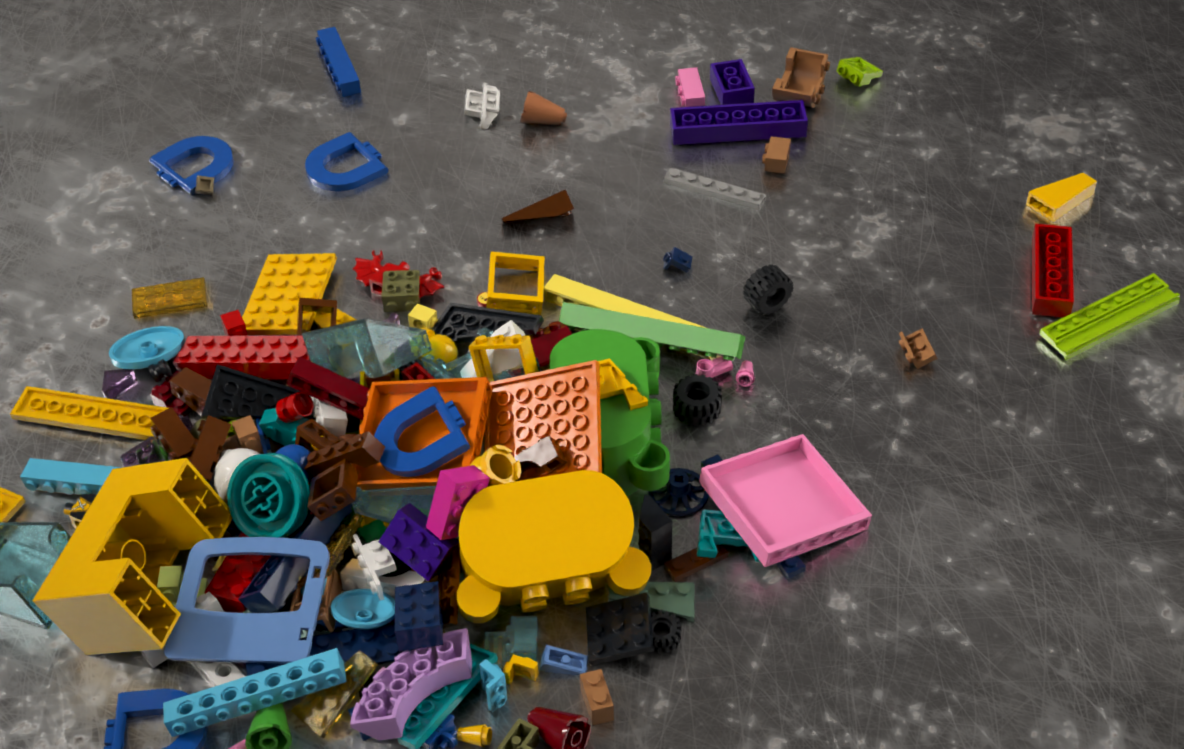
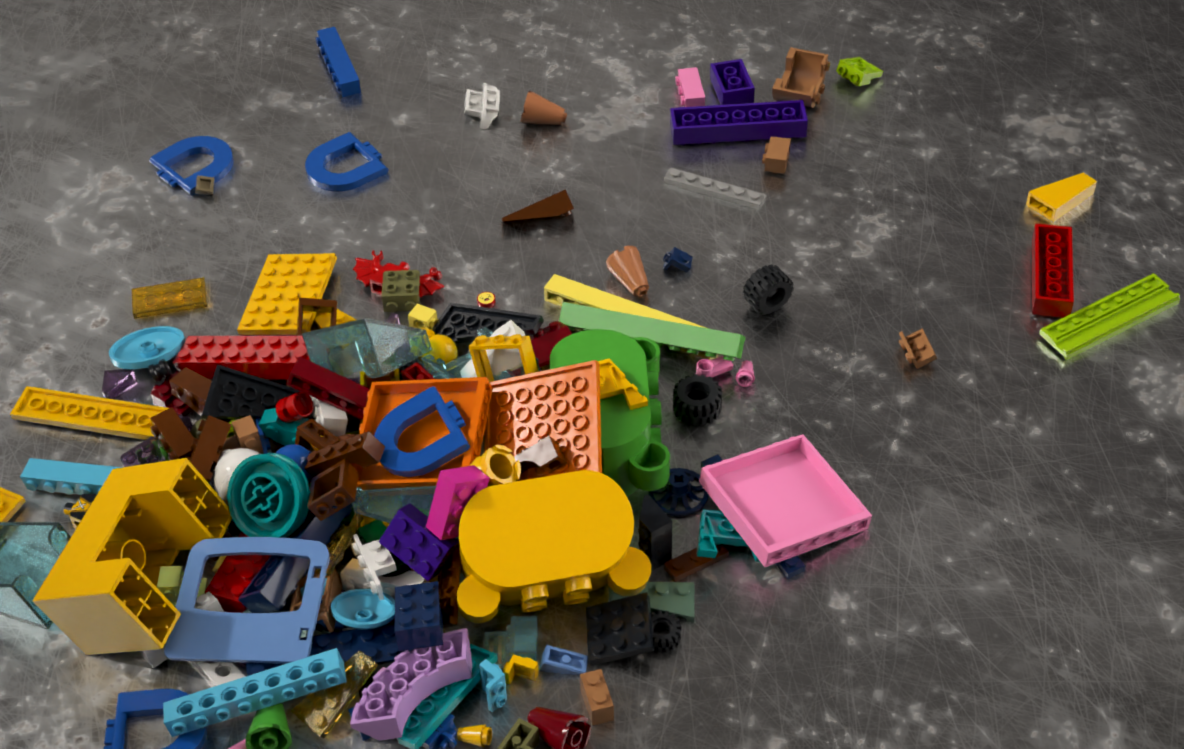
(233, 324): red brick -> none
(516, 302): yellow window -> none
(629, 270): none -> nougat cone

